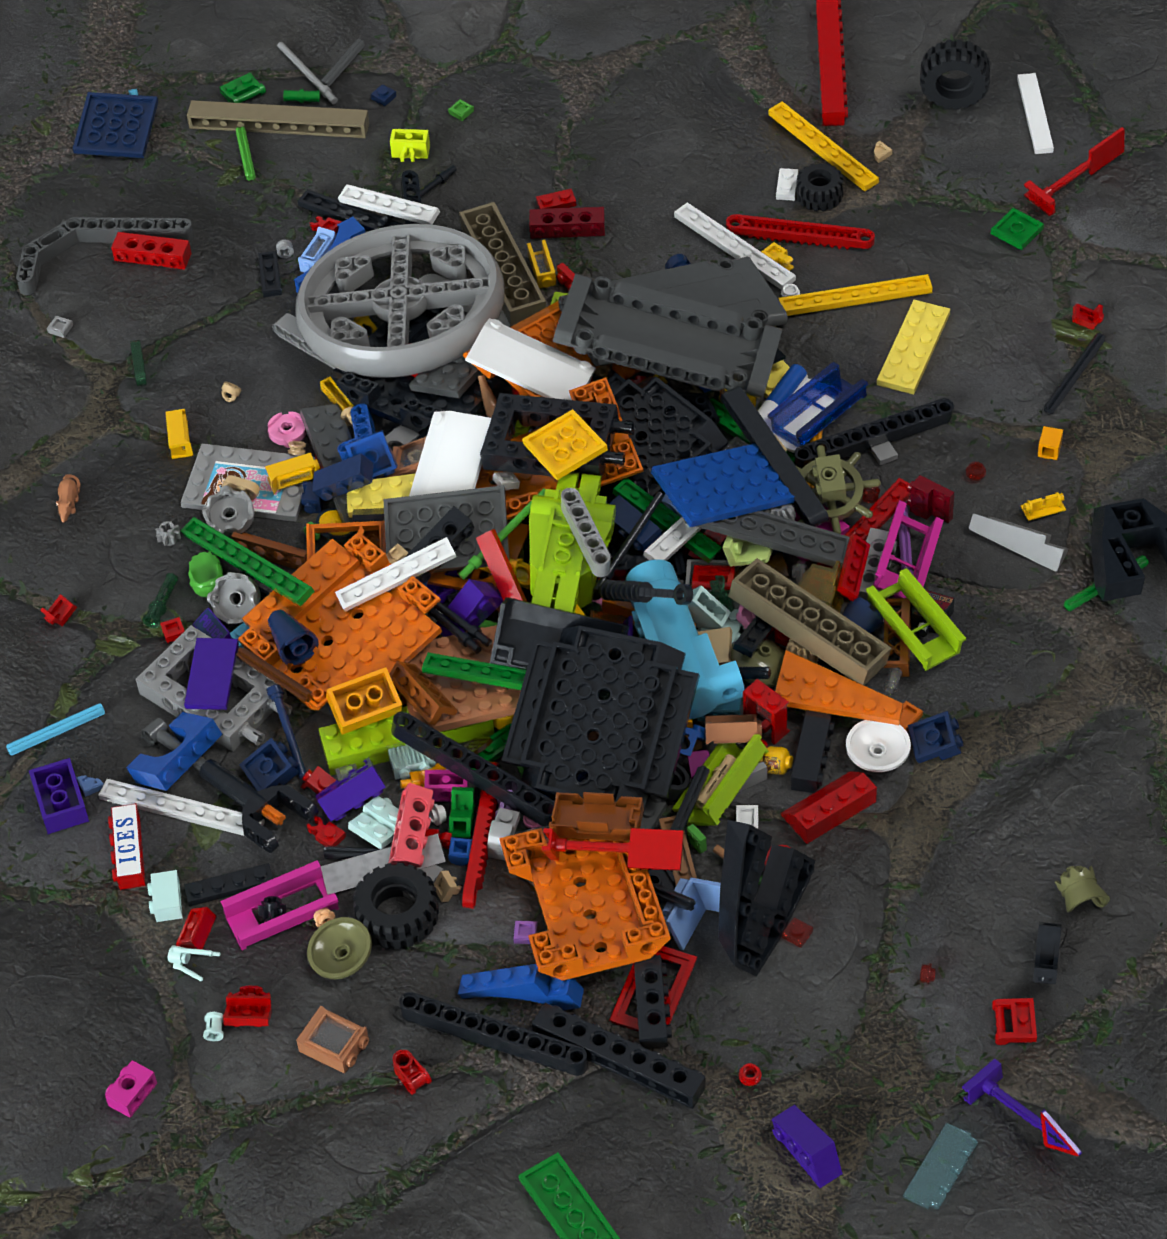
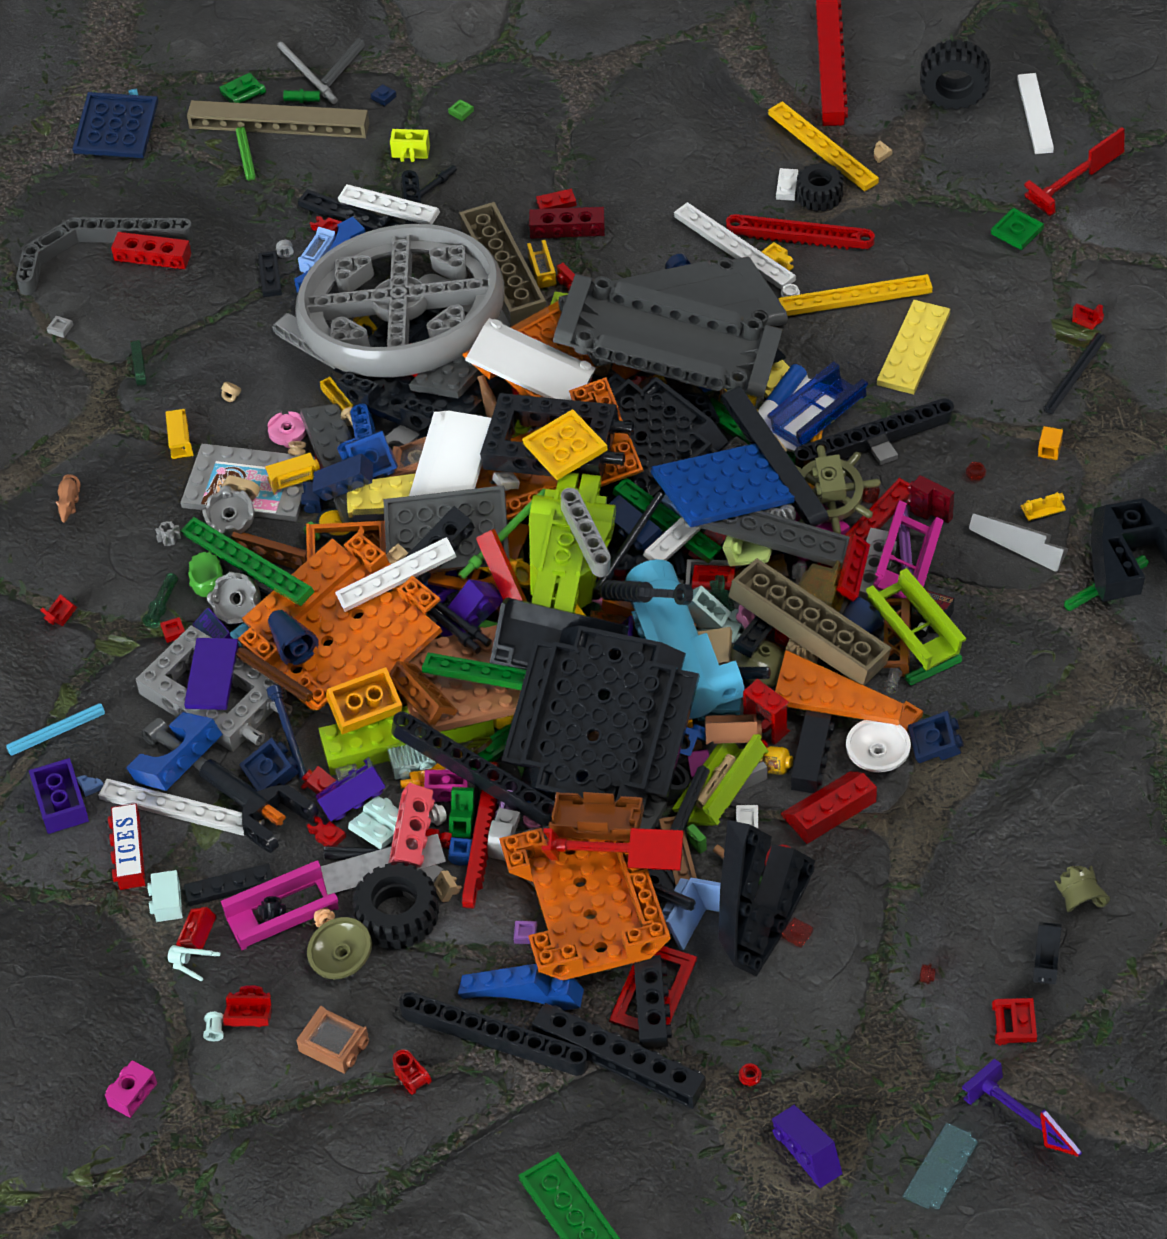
(920, 673): none -> green axle

